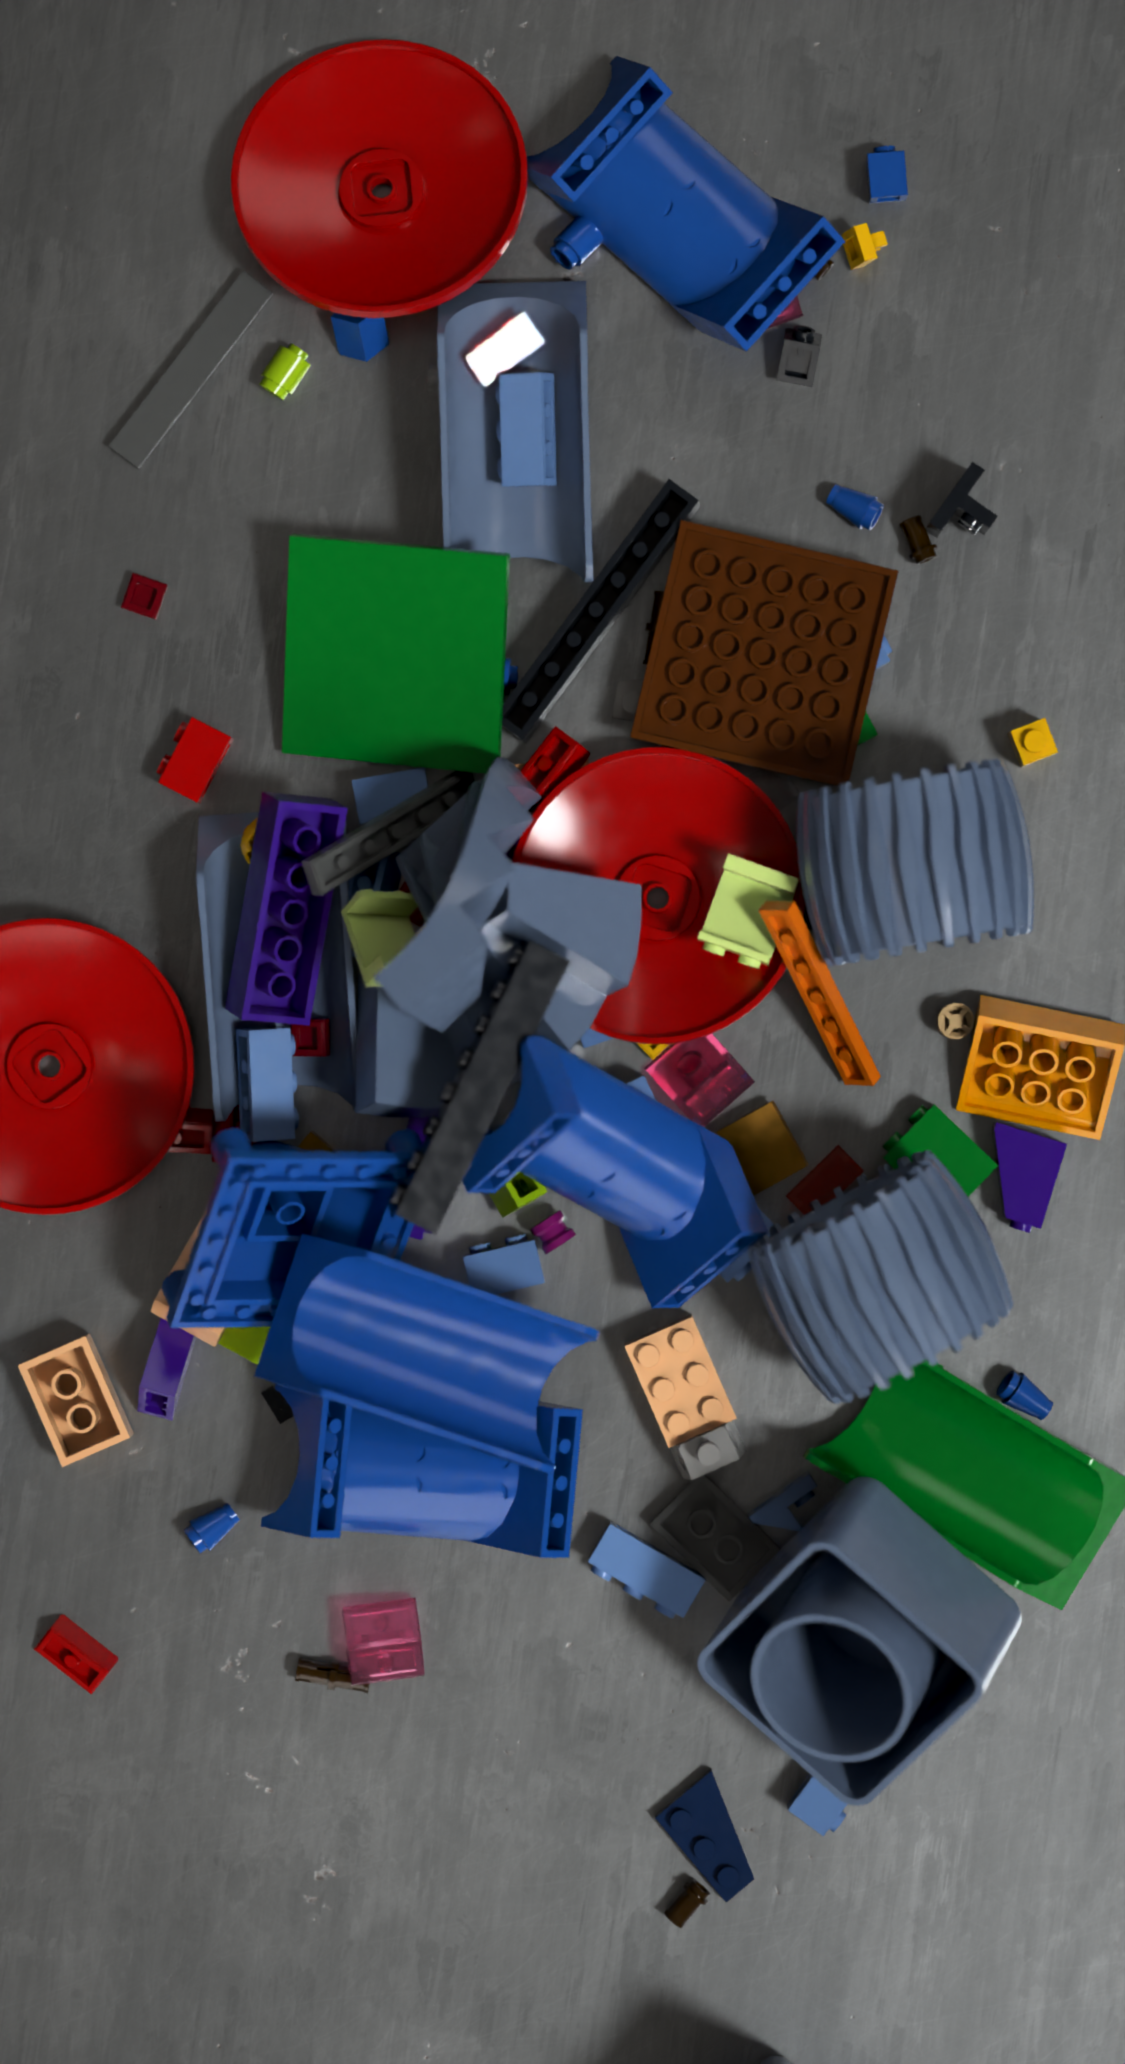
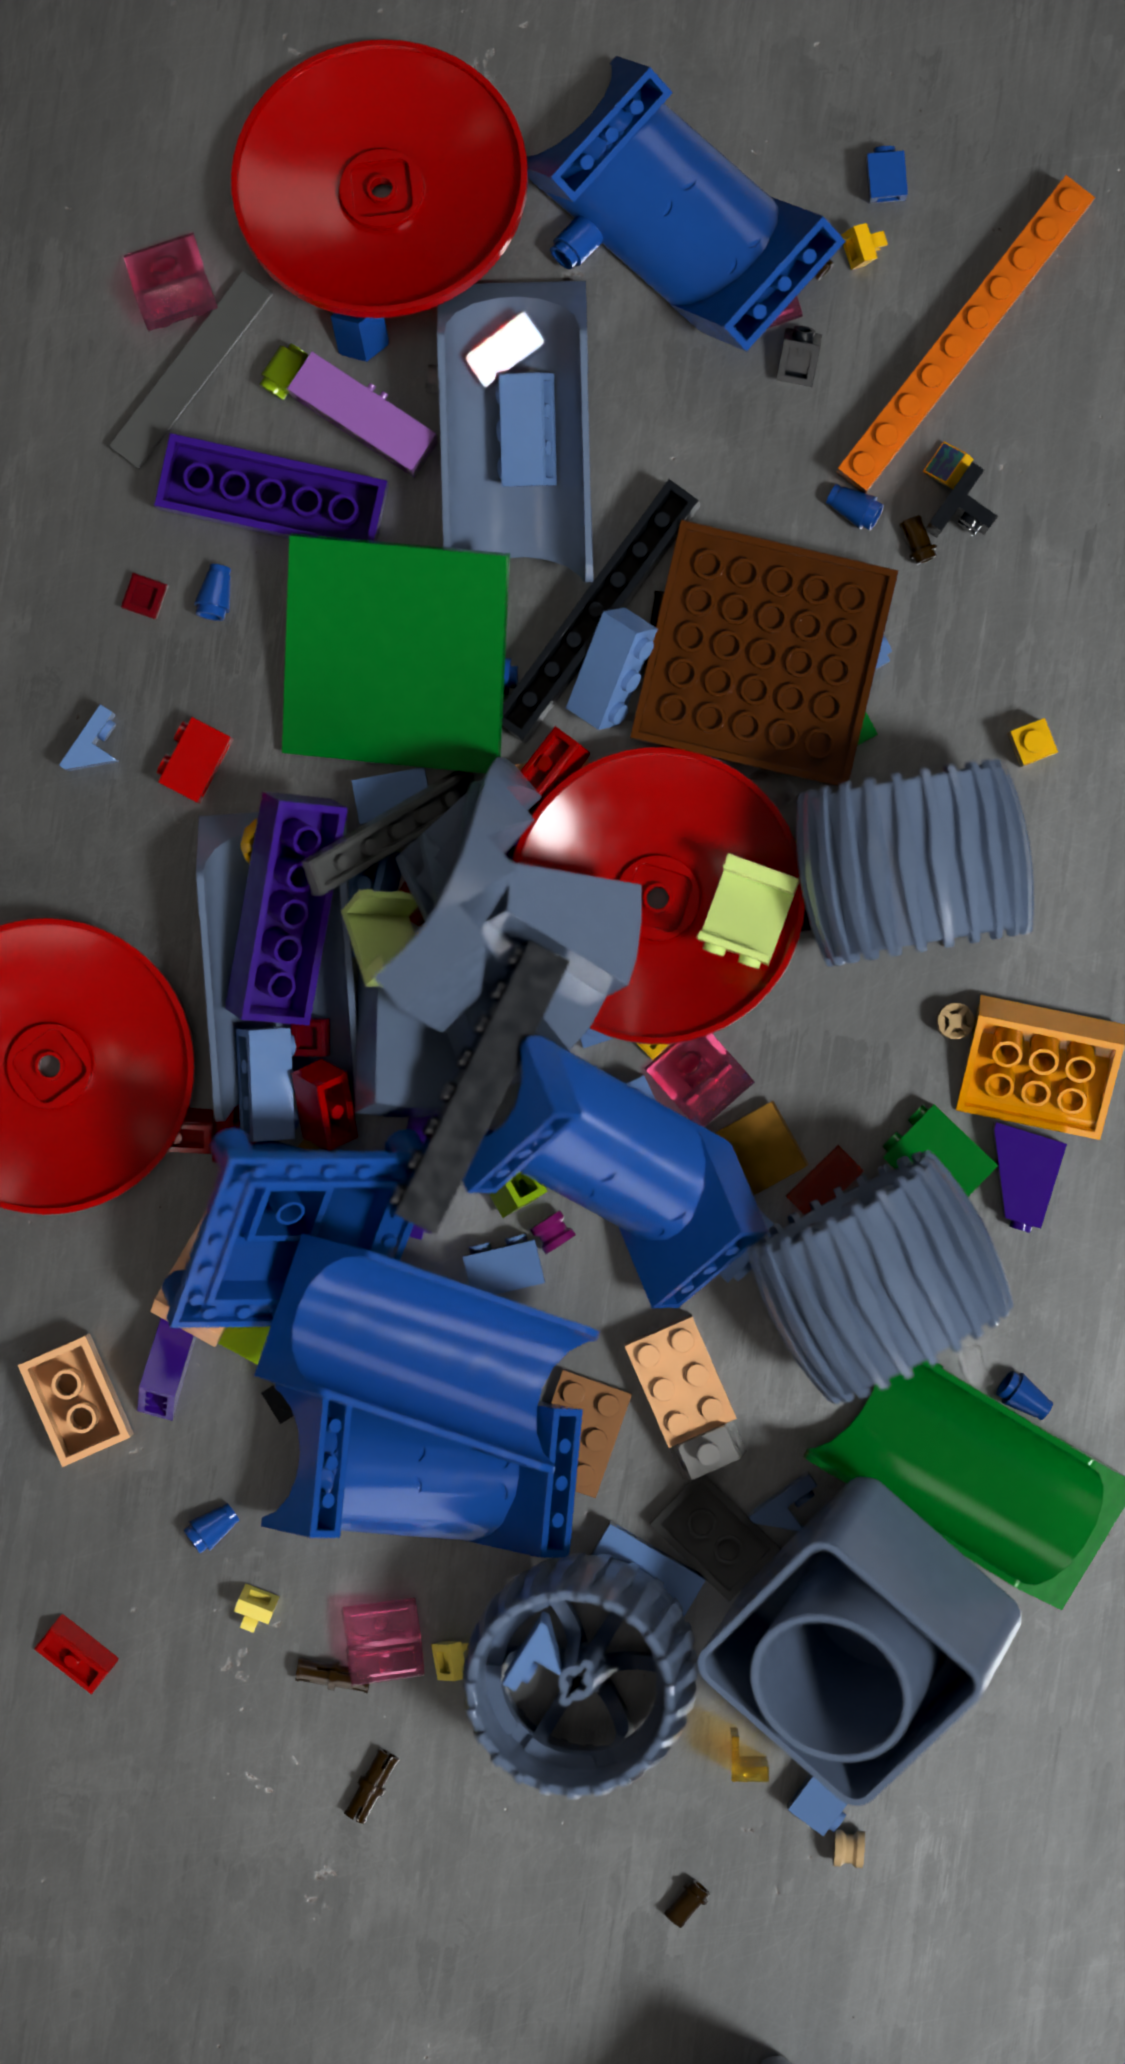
(84, 751): none -> medium blue slope
(170, 282): none -> clear pink slope
(214, 594): none -> blue cone
(255, 1606): none -> light yellow tile
(267, 492): none -> dark purple brick
(324, 1105): none -> red brick
(363, 414): none -> medium lavender brick
(371, 1786): none -> dark brown pin
(449, 1659): none -> light yellow tile
(531, 1751): none -> sand blue wheel
(539, 1647): none -> medium blue slope
(601, 1421): none -> medium nougat plate
(612, 668): none -> medium blue brick
(707, 1836): dark blue wing -> none
(746, 1767): none -> clear yellow panel
(819, 992): orange plate -> none
(849, 1848): none -> tan wheel
(948, 465): none -> tile
(965, 334): none -> orange brick
(973, 1367): none -> clear piece

